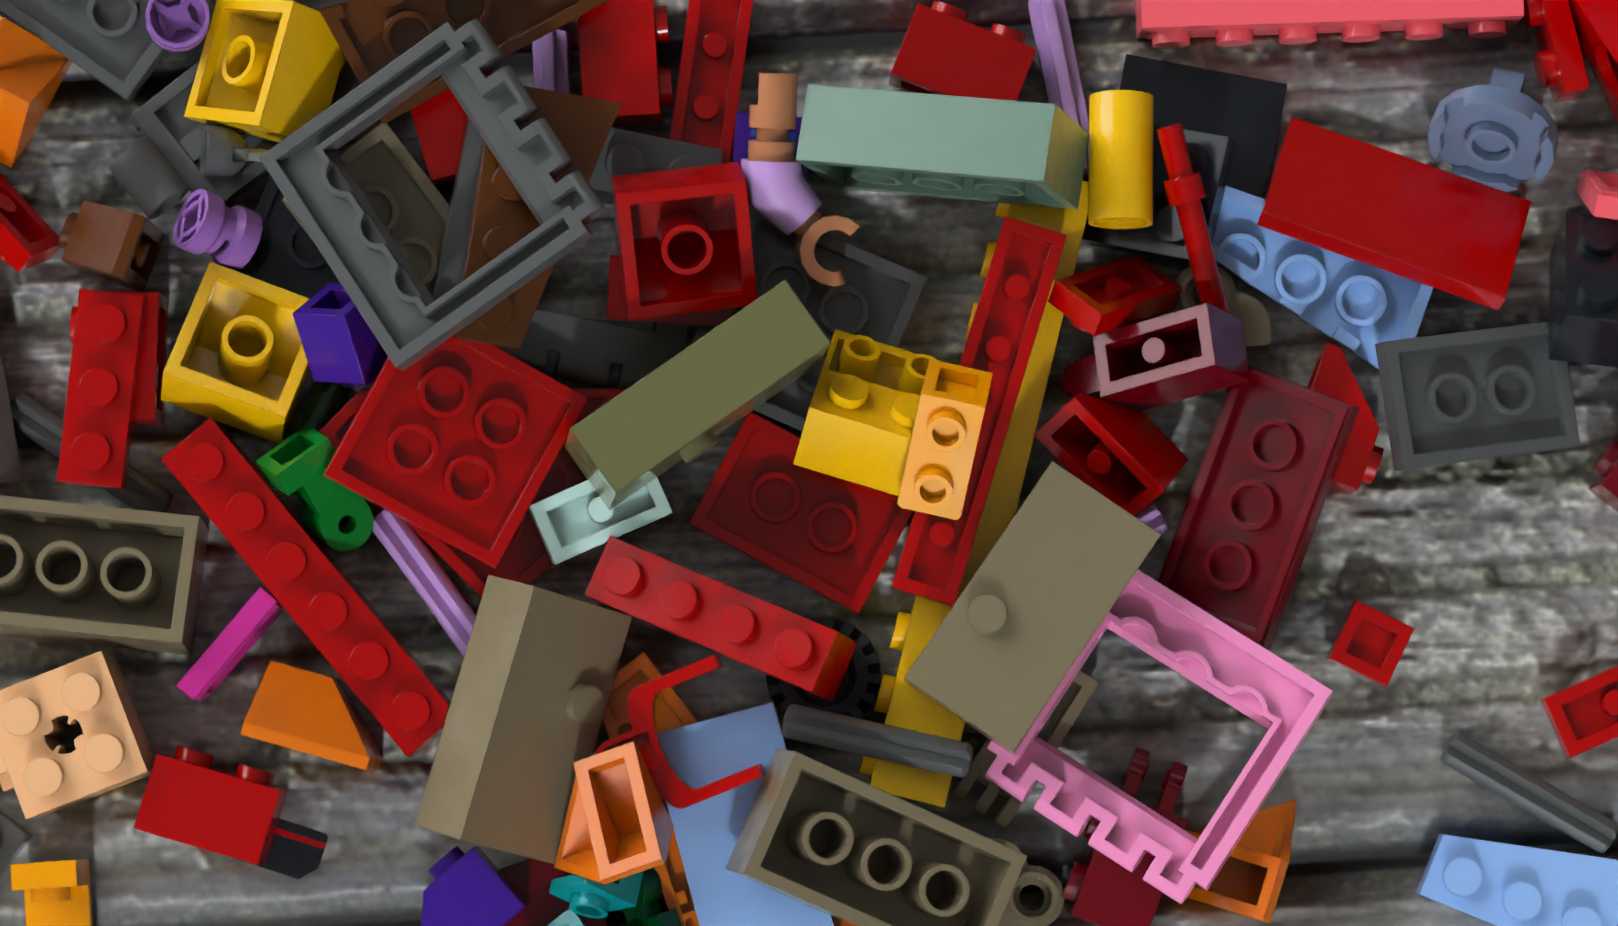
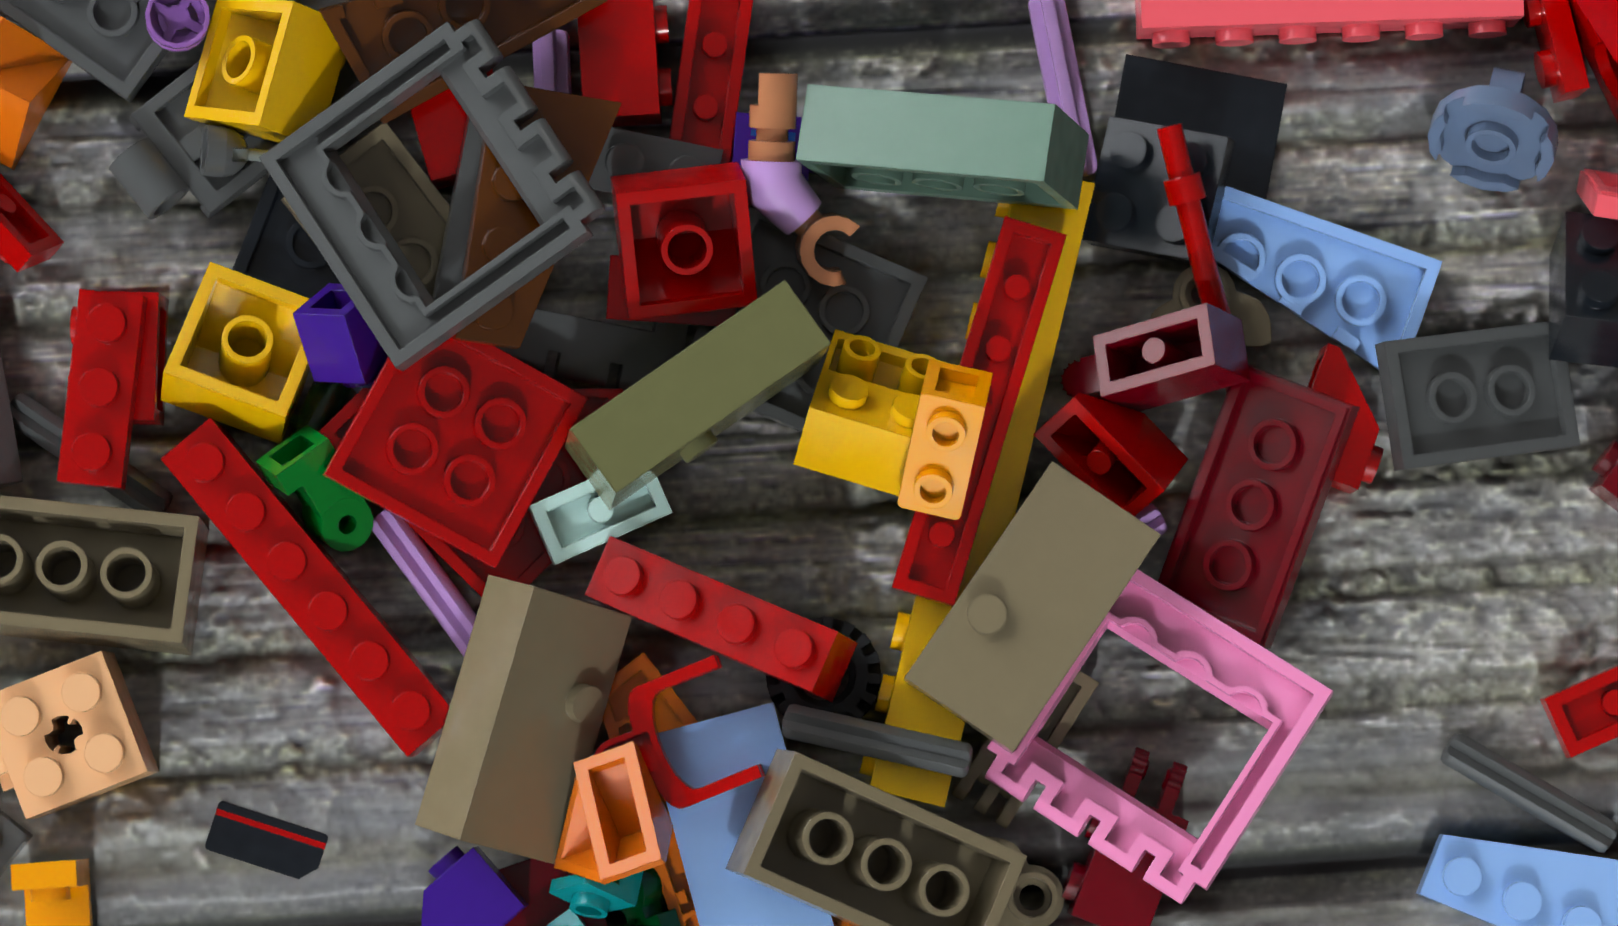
(111, 244): reddish brown slope -> none
(211, 806): red piece -> none
(213, 228): medium lavender wheel -> none
(231, 645): dark pink tile -> none
(310, 716): orange slope -> none
(797, 519): red plate -> none
(960, 59): red piece -> none
(1114, 295): red plate -> none
(1120, 159): yellow pin -> none
(1256, 867): orange slope -> none
(1370, 643): red plate -> none
(1395, 213): red tile -> none

